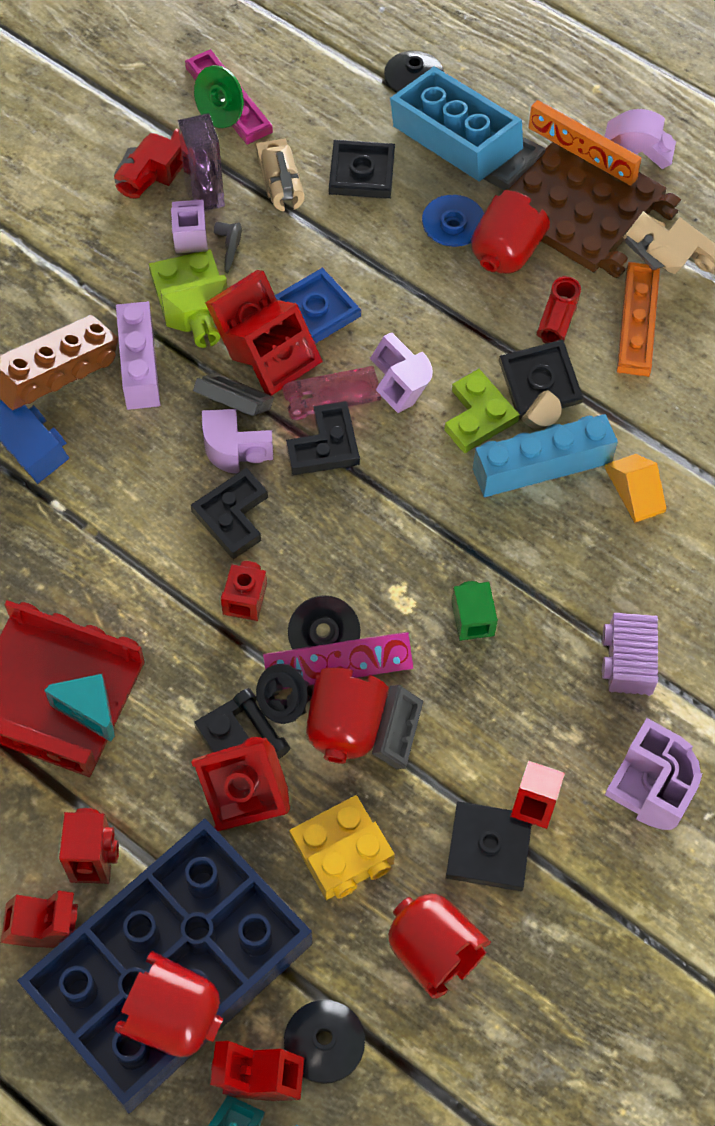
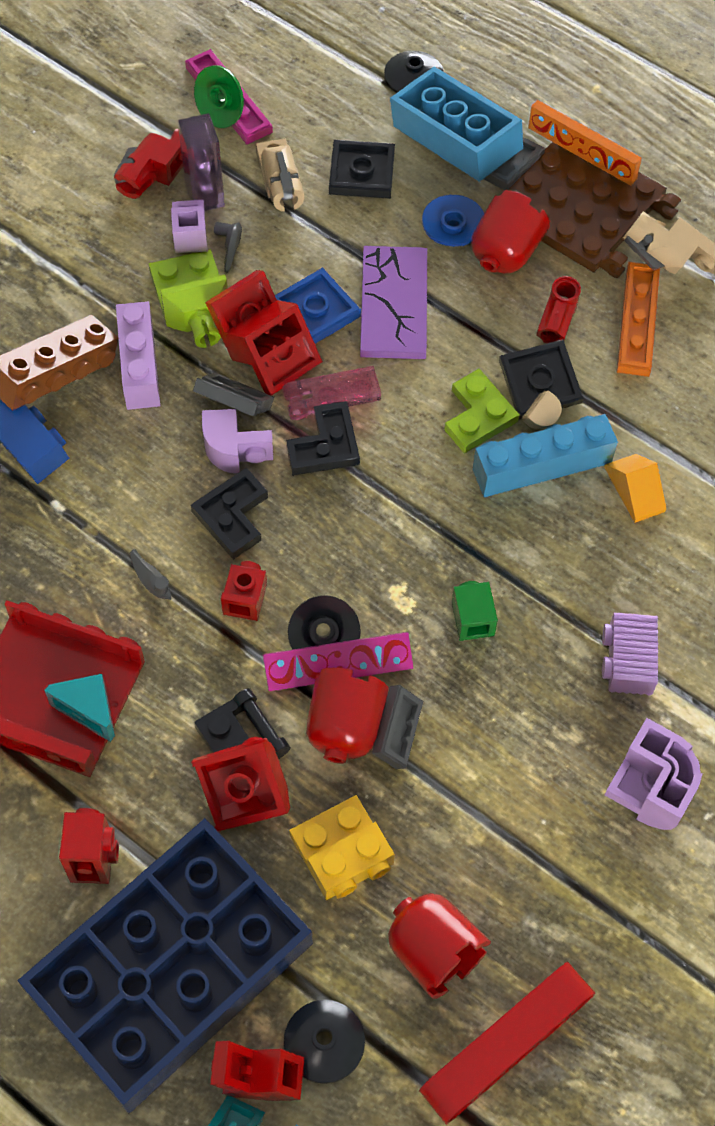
(38, 920): red brick -> none
(150, 577): none -> dark grey bar
(171, 1008): red cylinder -> none
(271, 683): black gear -> none
(394, 302): none -> medium lavender tile
(404, 372): lavender brick -> none
(488, 847): black plate -> none
(506, 1042): none -> red beam
(537, 794): red brick -> none
(642, 132): lavender brick -> none

